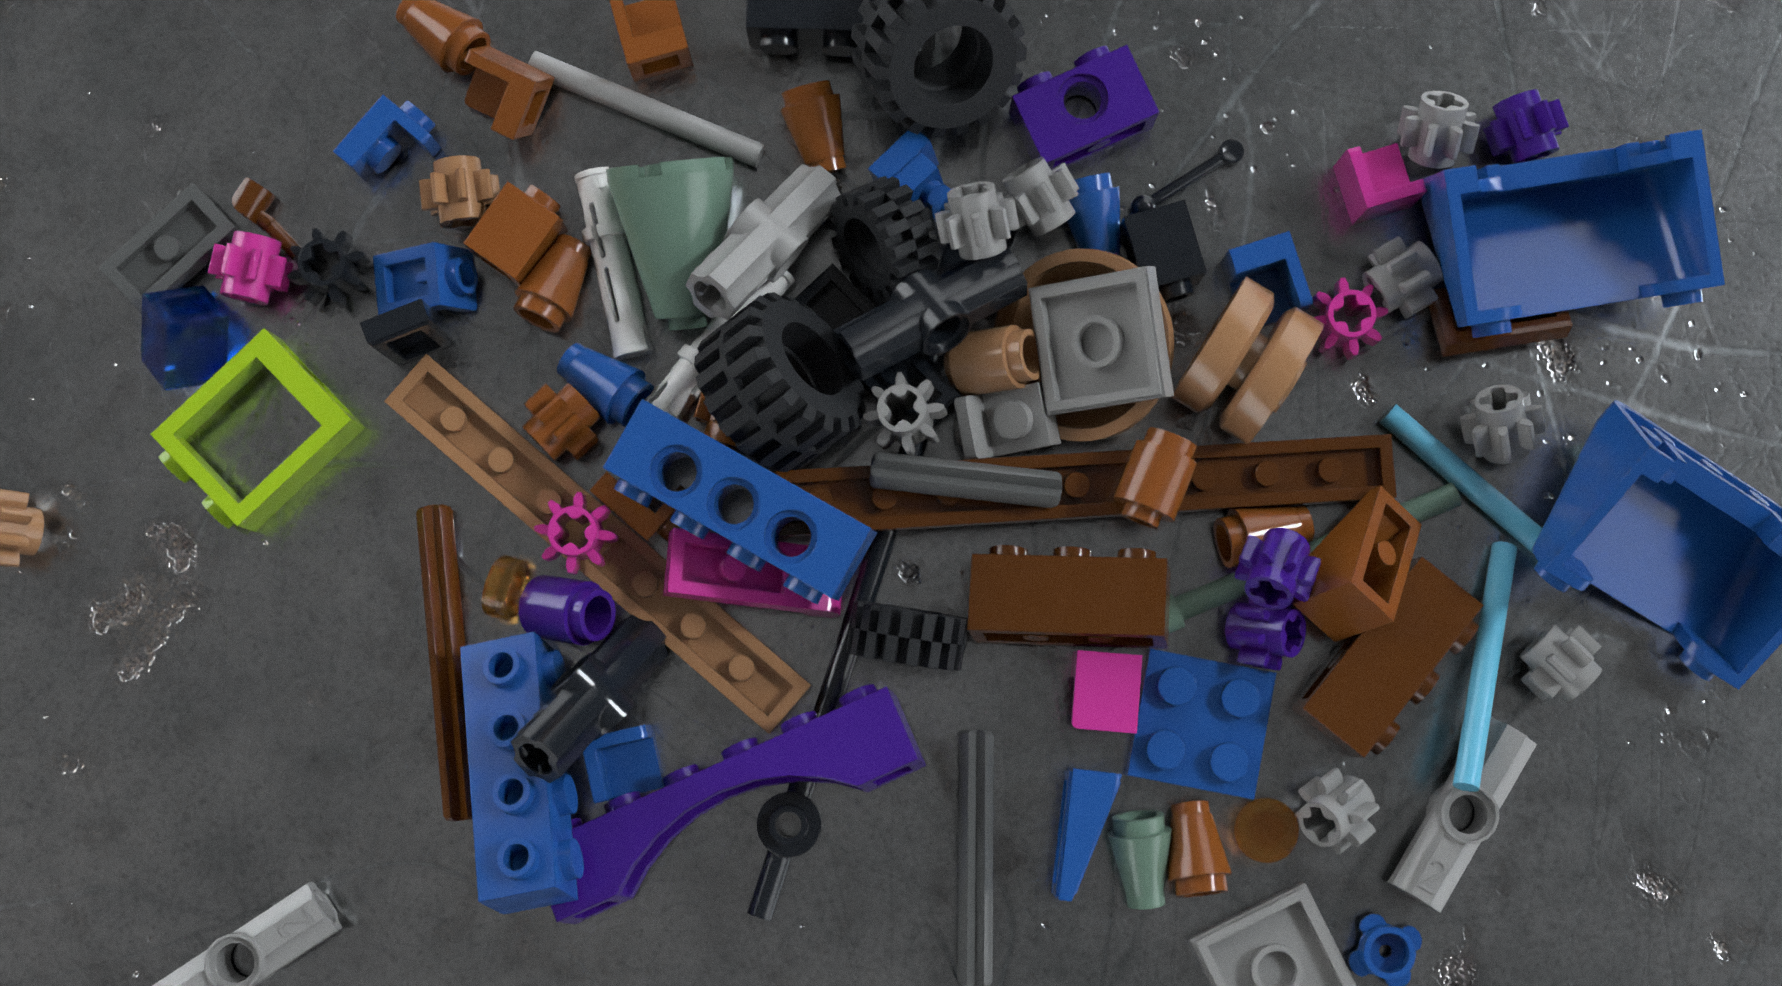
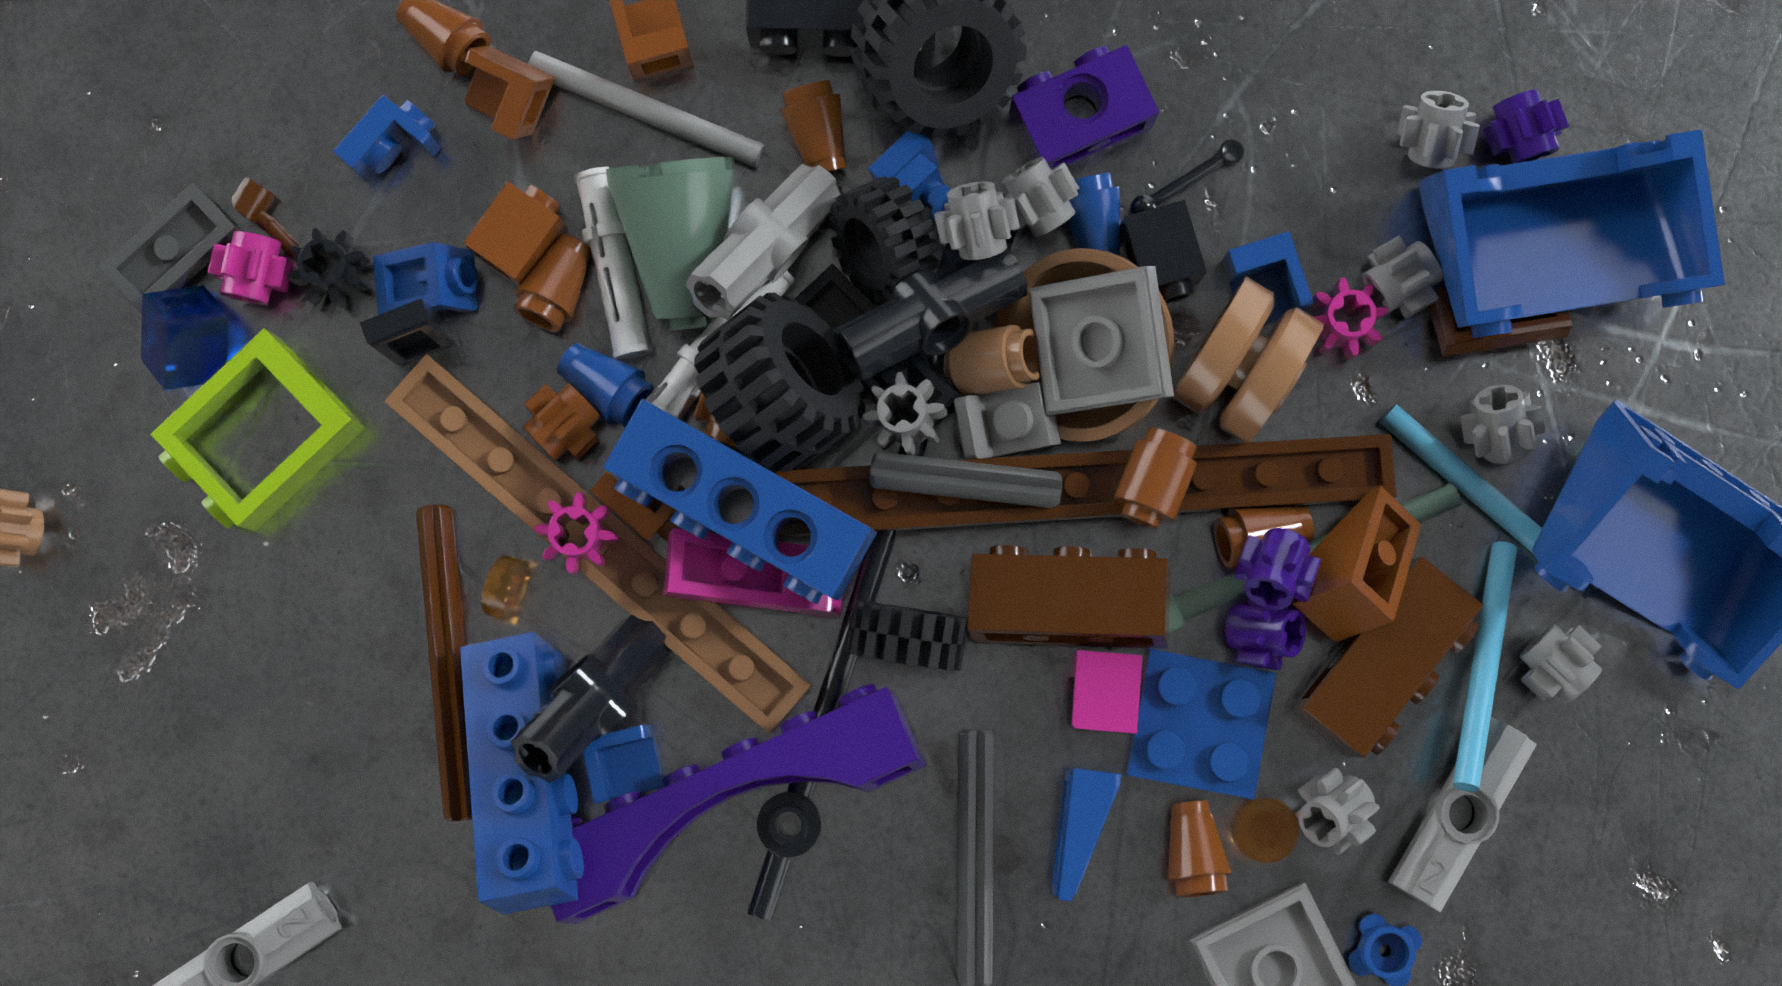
(458, 191): medium nougat gear -> none
(566, 610): dark purple brick -> none
(1141, 855): sand green cone -> none
(1375, 183): dark pink panel -> none

